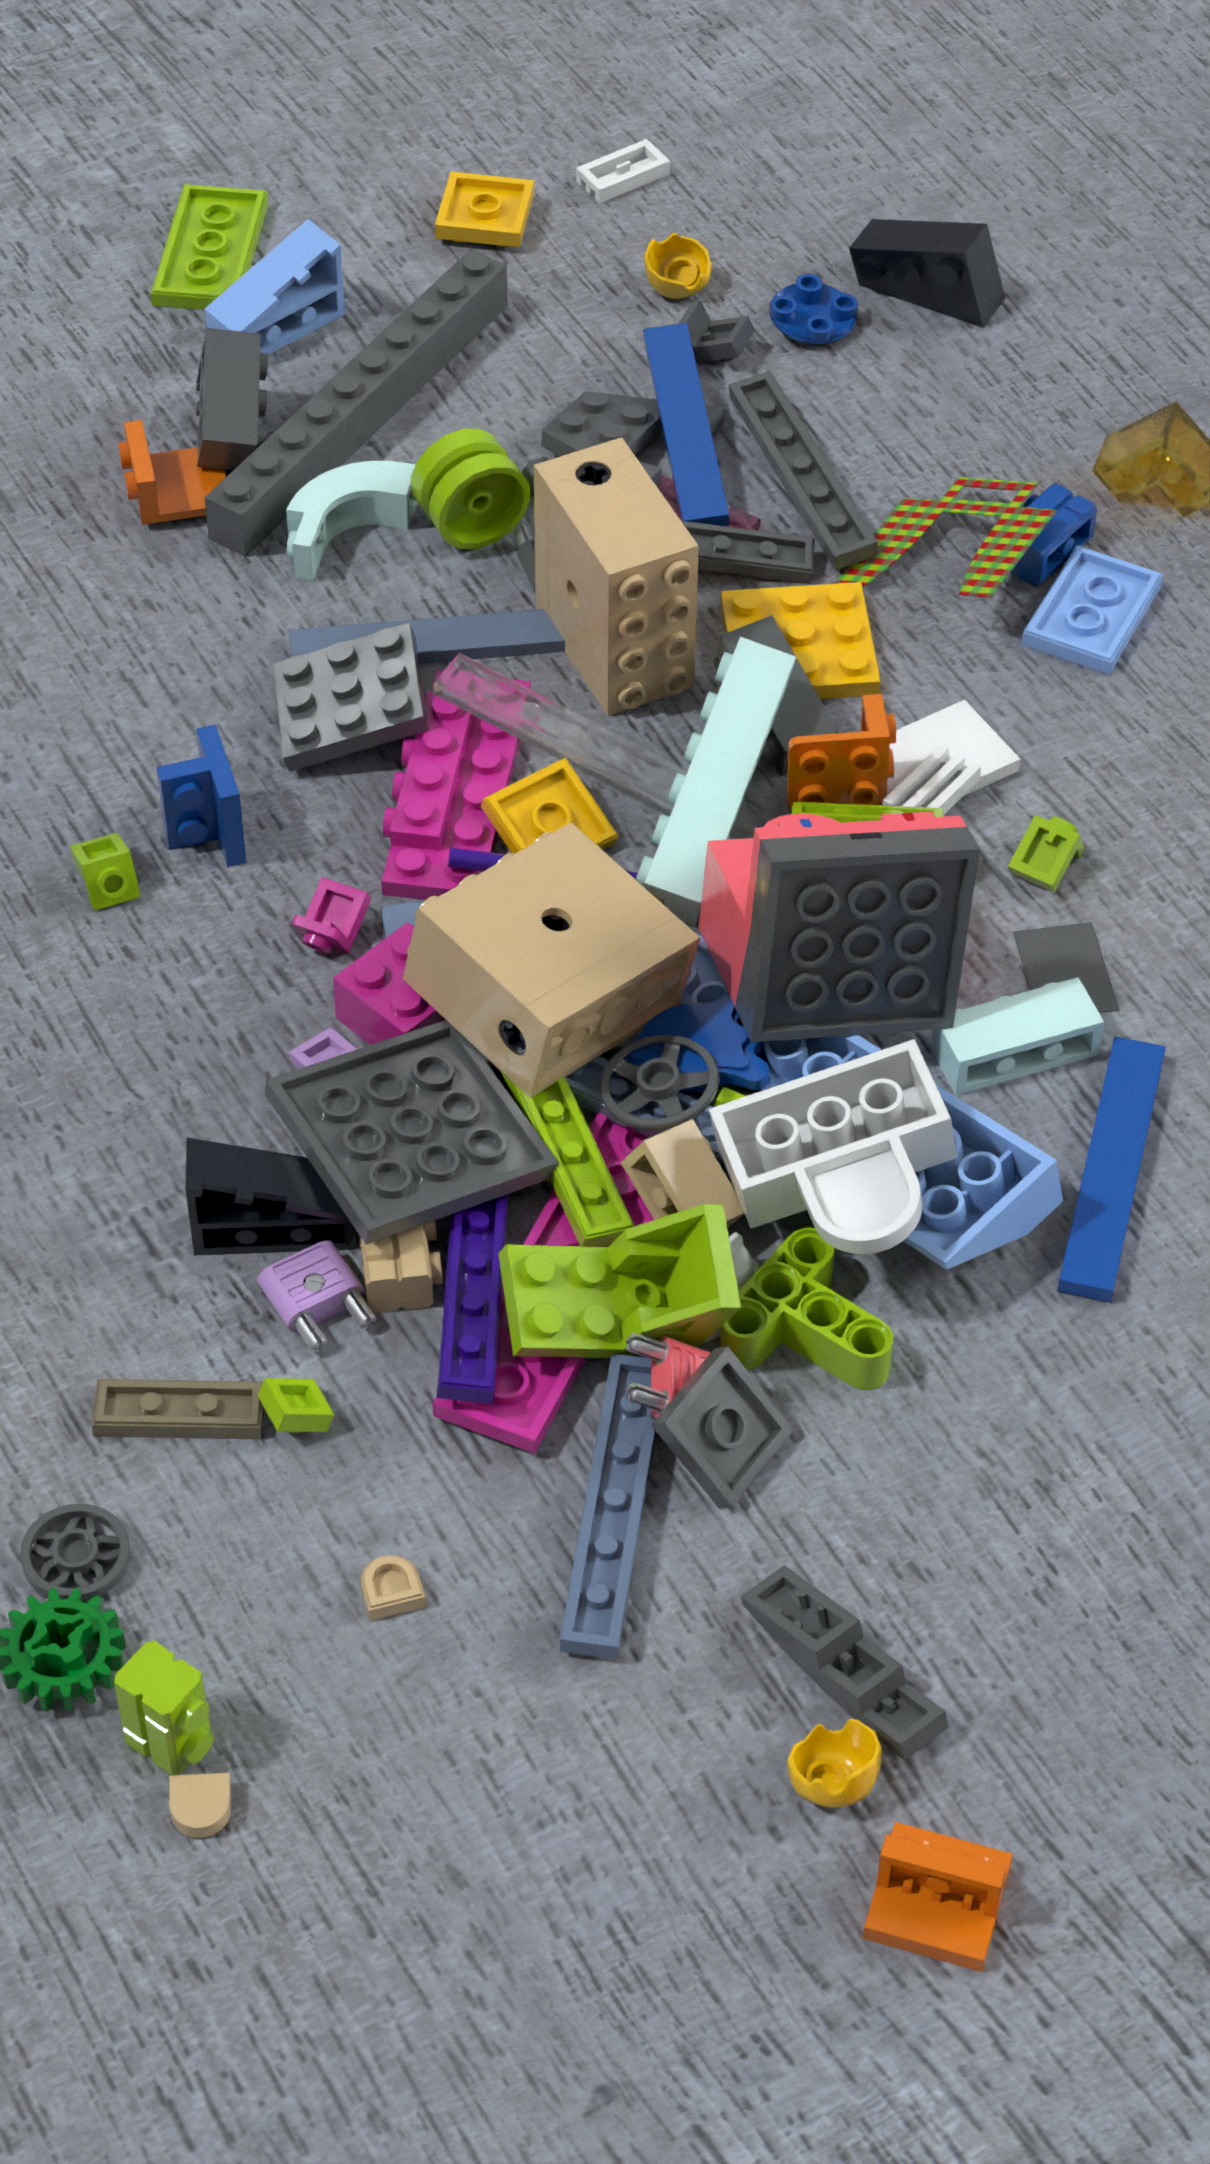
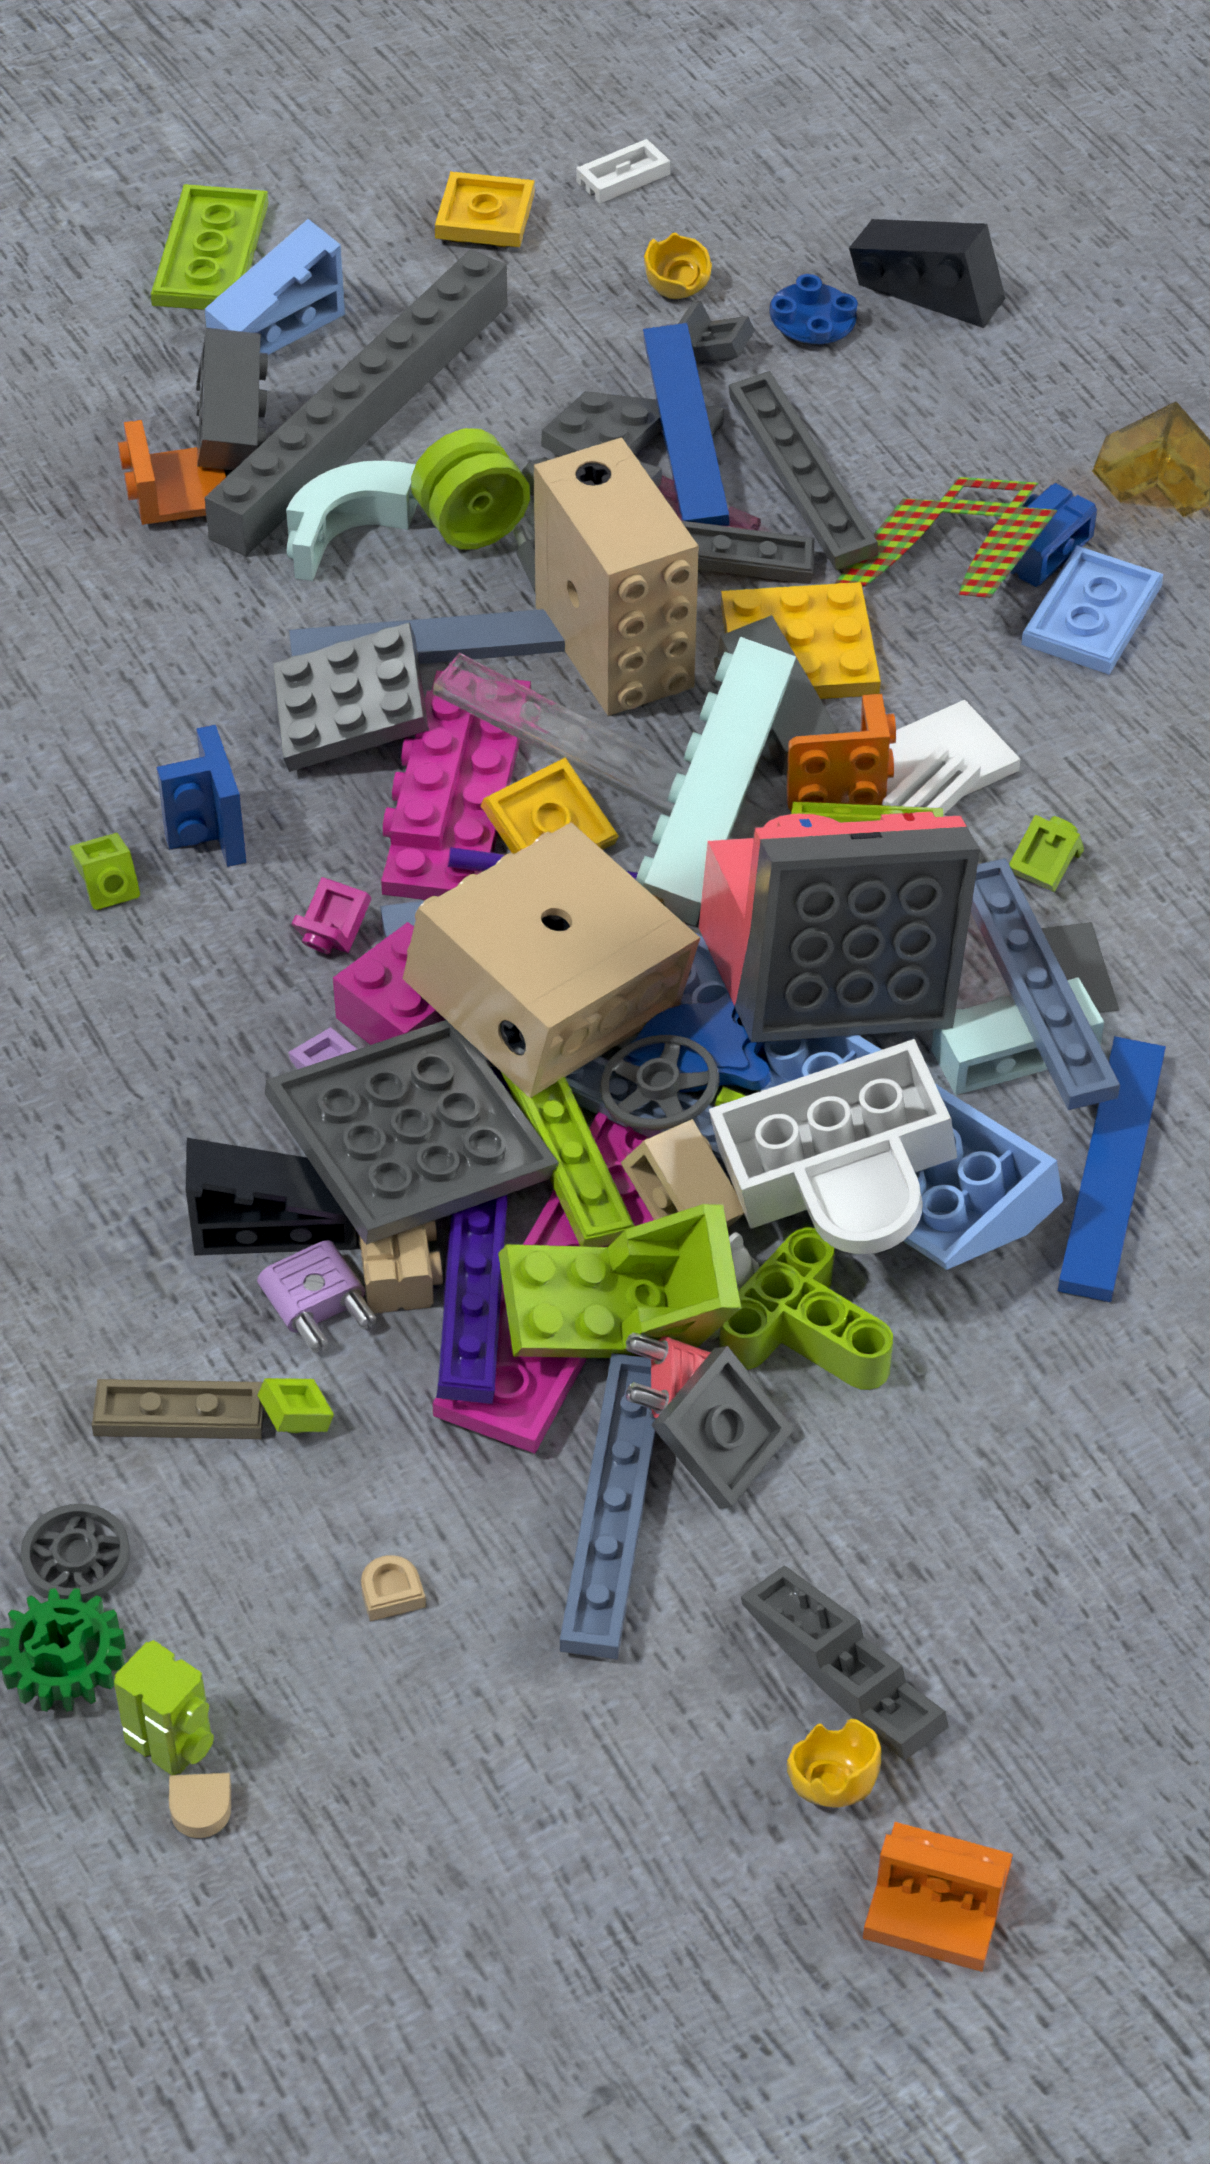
(1040, 988): none -> sand blue plate

